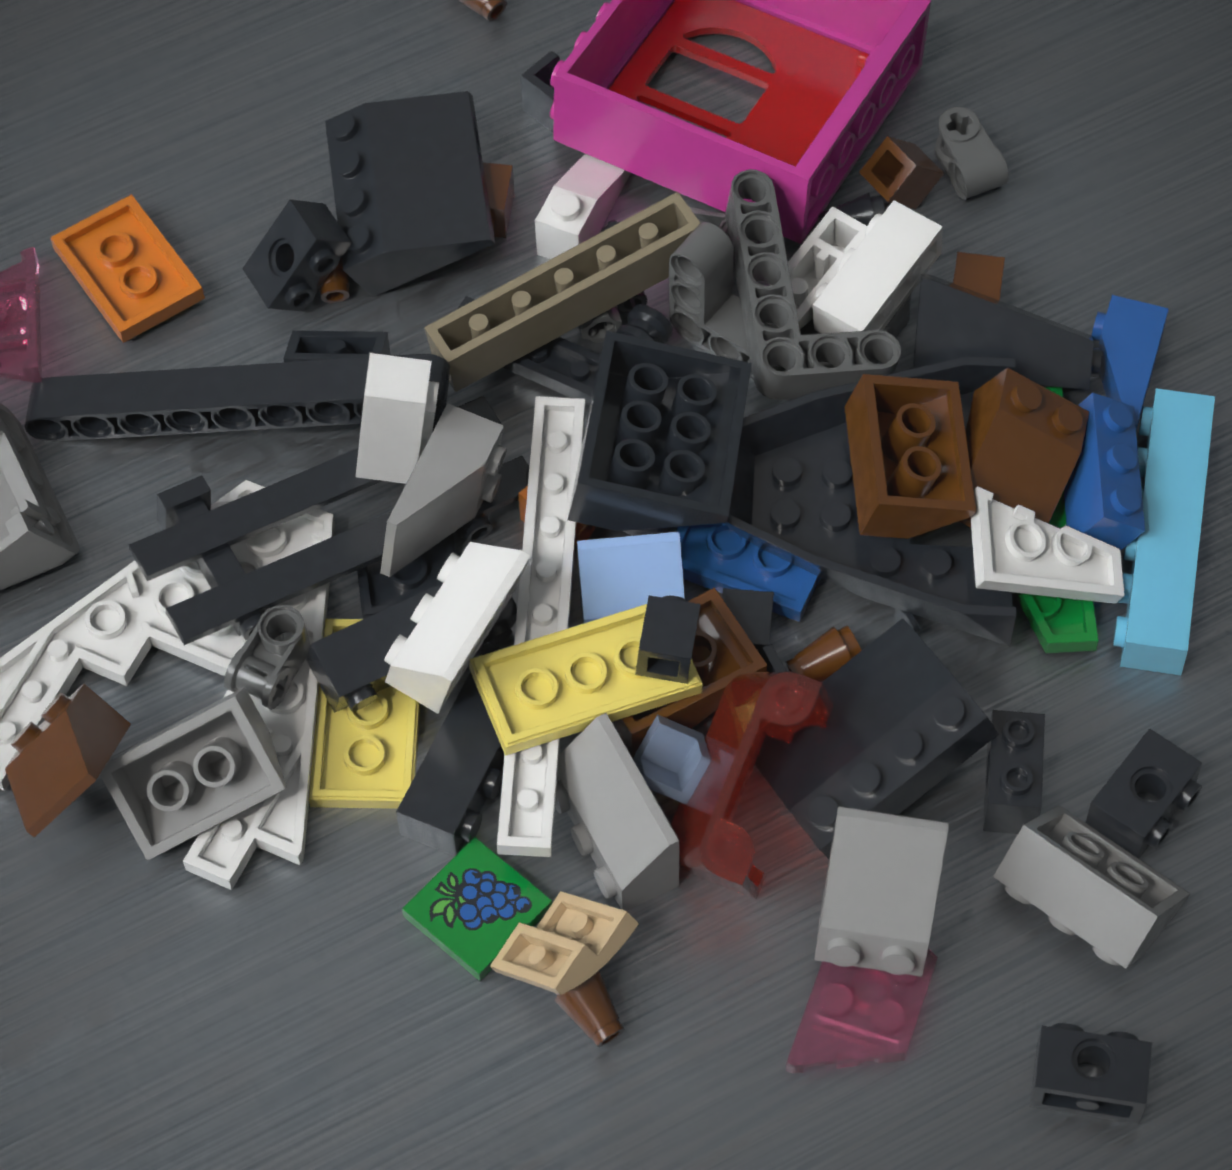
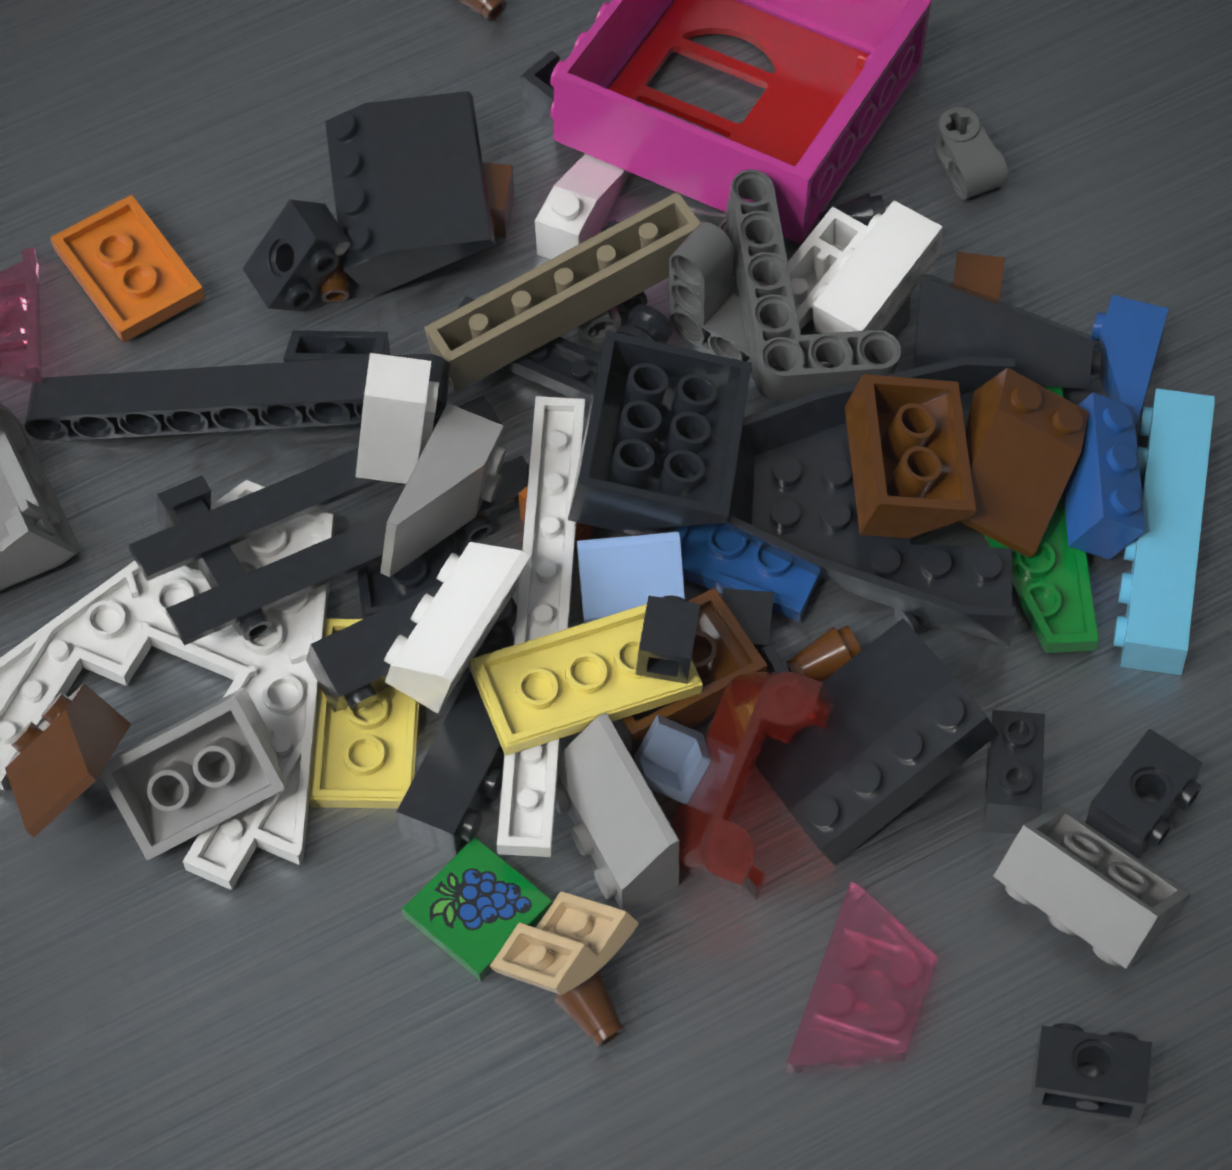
(269, 665): dark grey piece -> none
(880, 891): light grey slope -> none
(901, 172): reddish brown brick -> none
(1039, 559): white wing -> none

